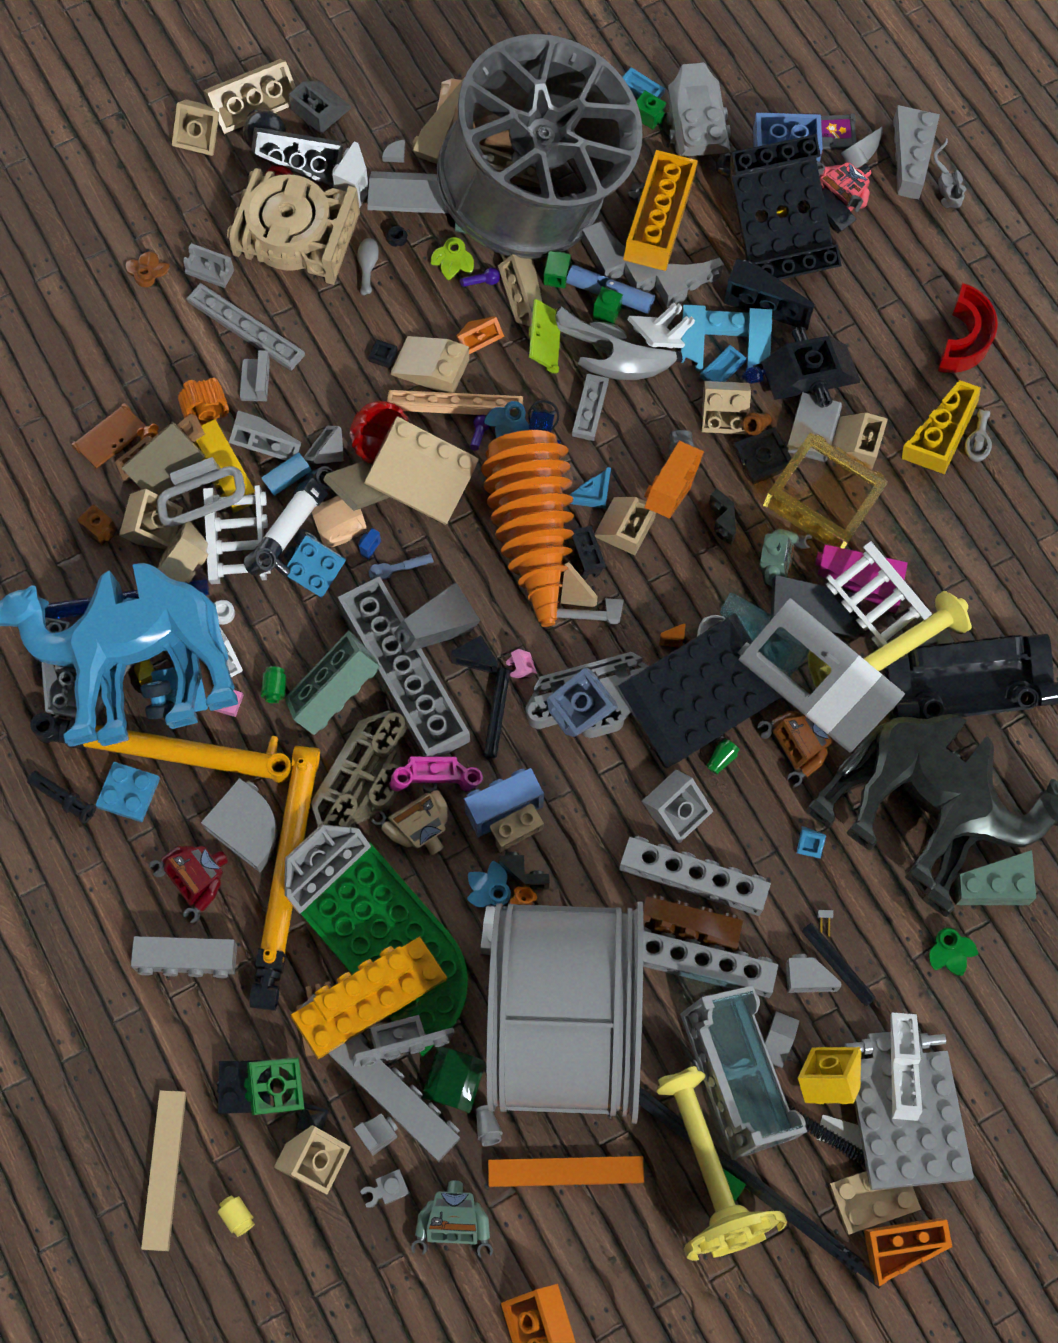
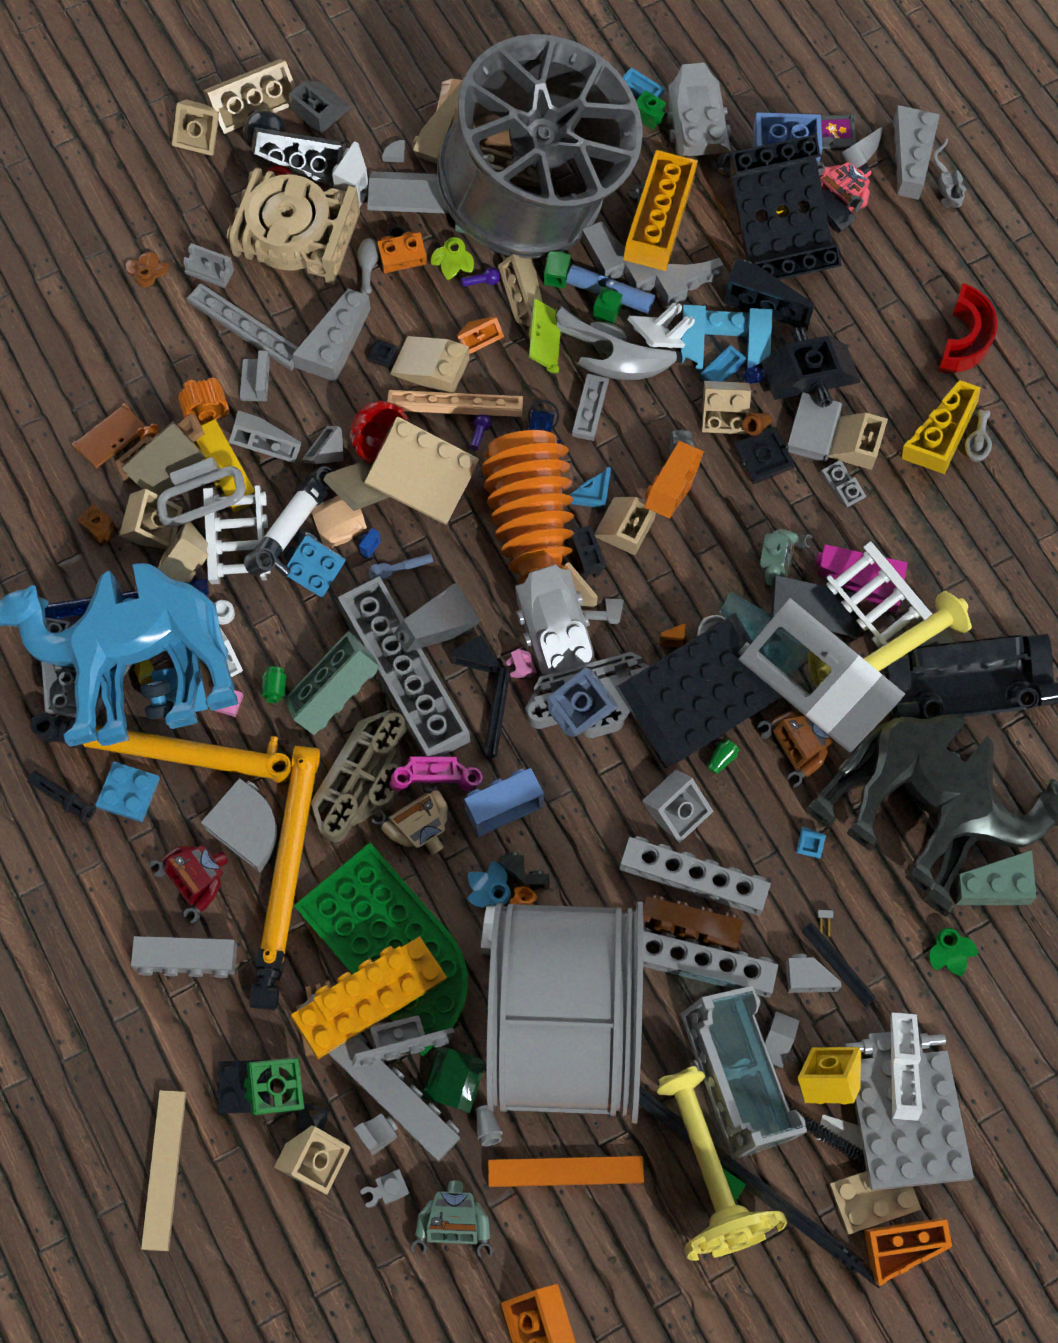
(235, 1215): light yellow brick -> none
(286, 474): dark azure tile -> none
(320, 862): light grey wedge -> none
(333, 338): none -> light grey wedge
(402, 252): none -> orange brick
(504, 421): dark azure plate -> none
(516, 827): tan bracket -> none
(554, 620): none -> light grey slope
(725, 525): pearl dark grey slope -> none
(807, 518): clear yellow windscreen -> none
(842, 485): none -> light grey slope

